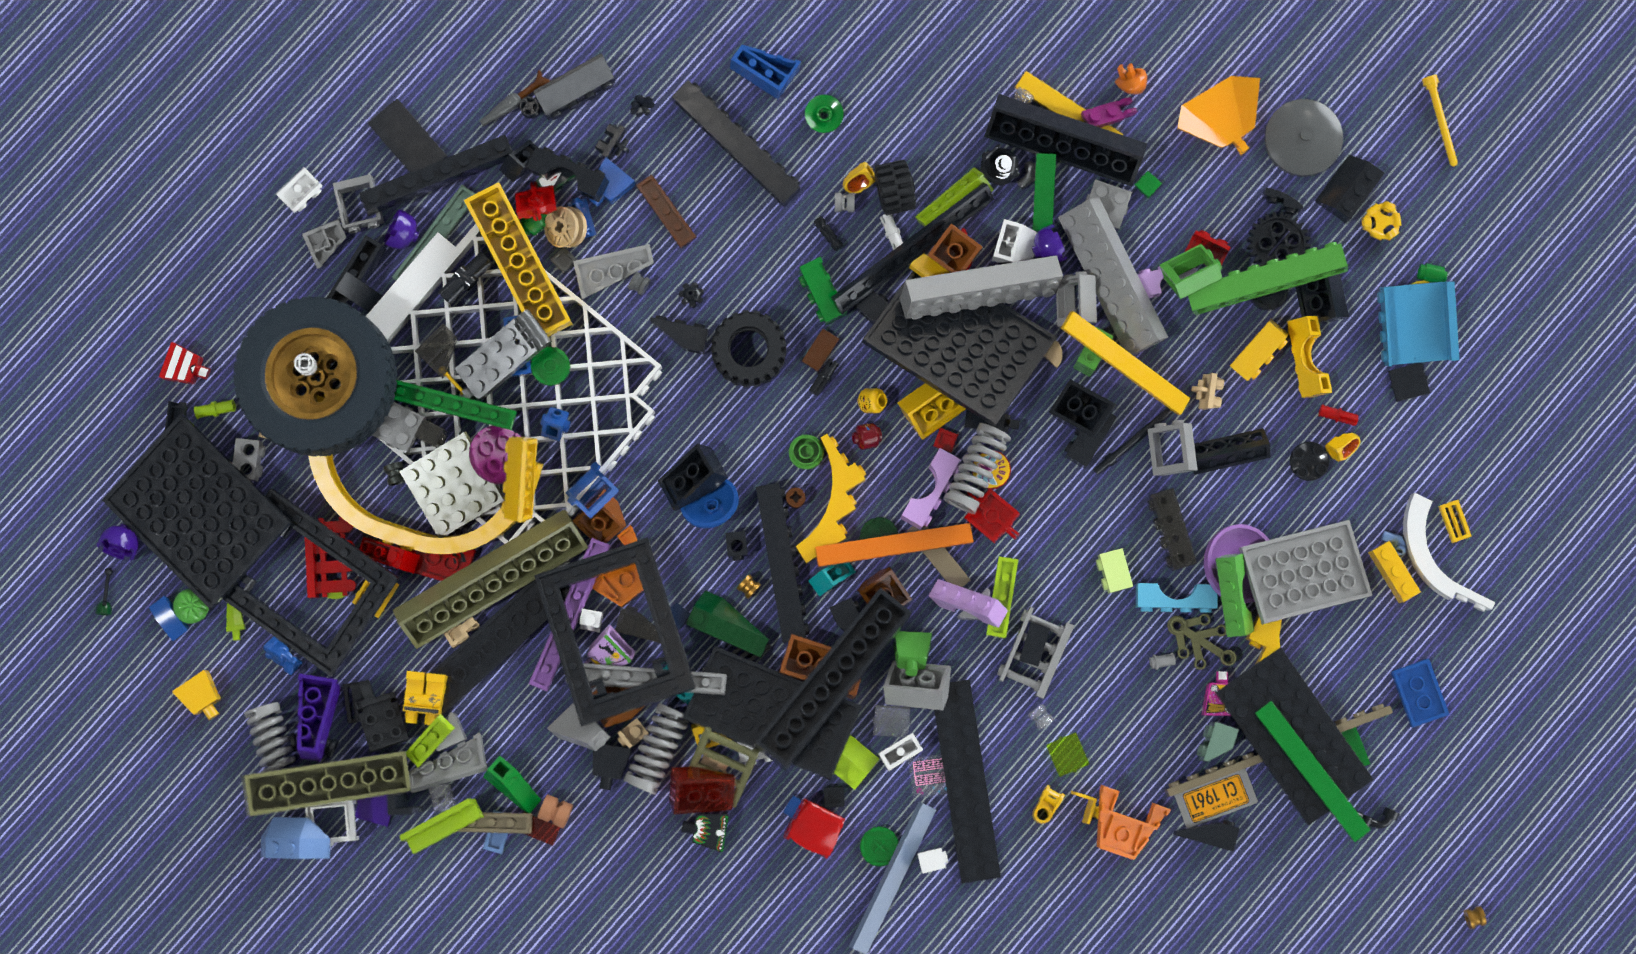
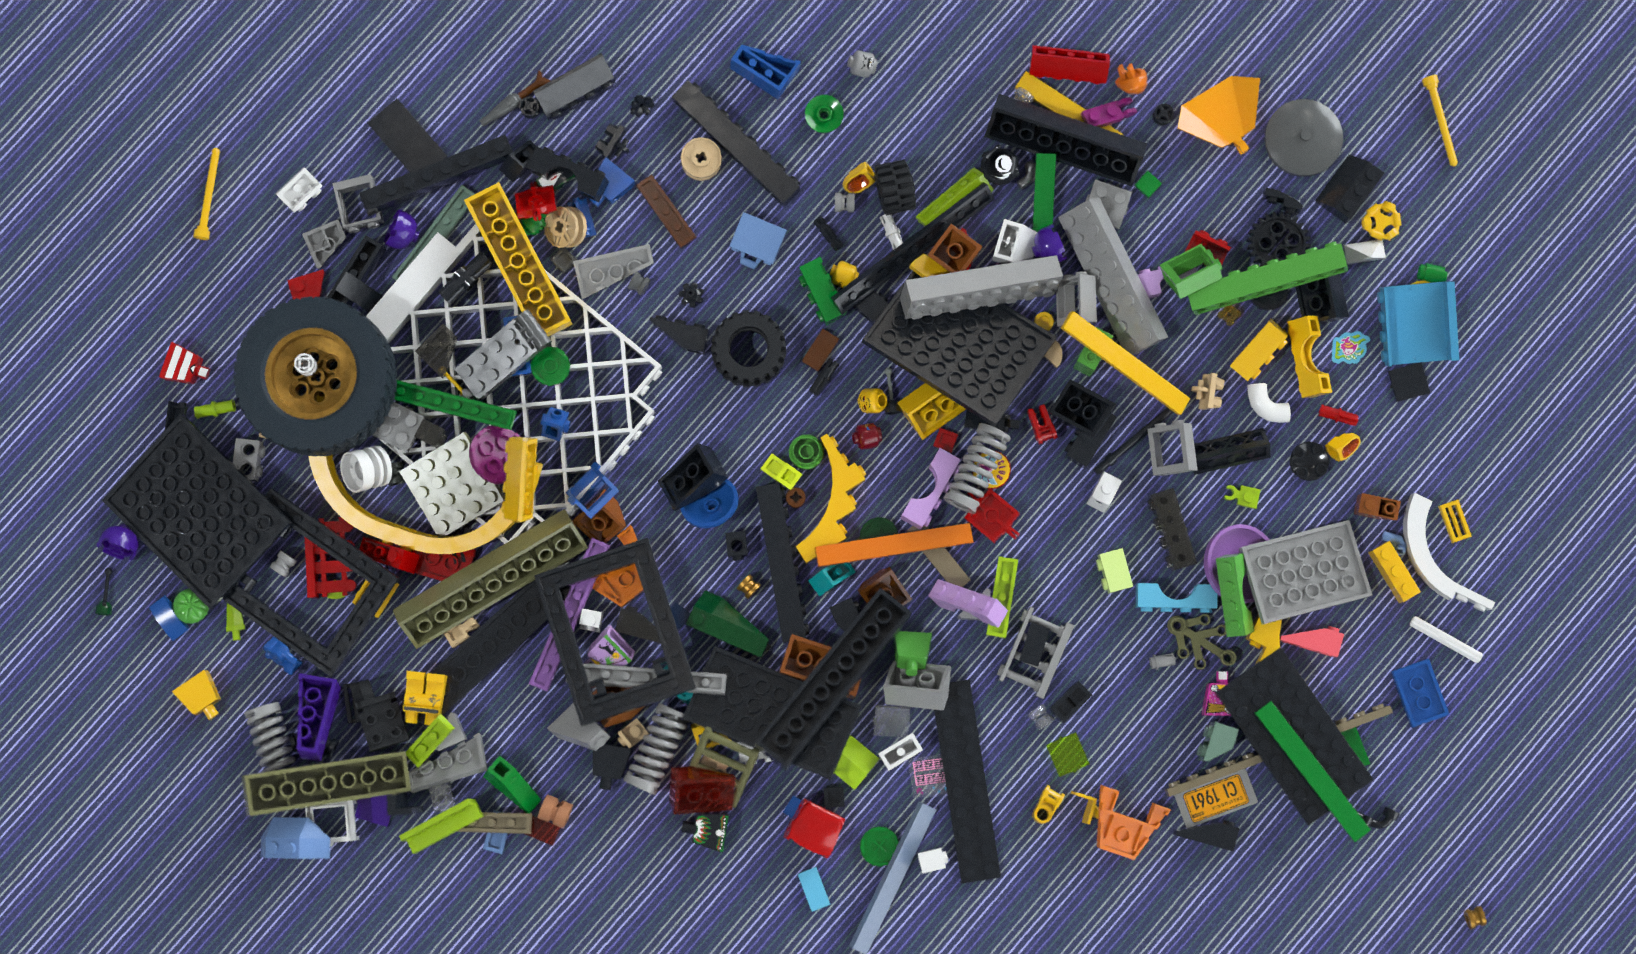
(202, 230): none -> yellow piece
(283, 563): none -> light grey wheel
(307, 285): none -> red wing
(366, 468): none -> white wheel
(701, 147): none -> tan wheel
(758, 240): none -> medium blue piece
(781, 471): none -> neon yellow slope
(813, 889): none -> medium azure tile
(843, 274): none -> yellow head
(862, 64): none -> light grey head
(892, 407): none -> hinge
(1044, 320): none -> yellow tile
(1045, 431): none -> red piece
(1069, 64): none -> red brick
(1070, 702): none -> black brick
(1104, 491): none -> white torso
(1163, 110): none -> black wheel
(1229, 319): none -> clear yellow plate
(1245, 496): none -> lime plate
(1265, 407): none -> white cylinder
(1321, 641): none -> coral slope
(1349, 347): none -> sticker
(1364, 251): none -> white slope
(1377, 507): none -> dark orange slope
(1446, 639): none -> white axle

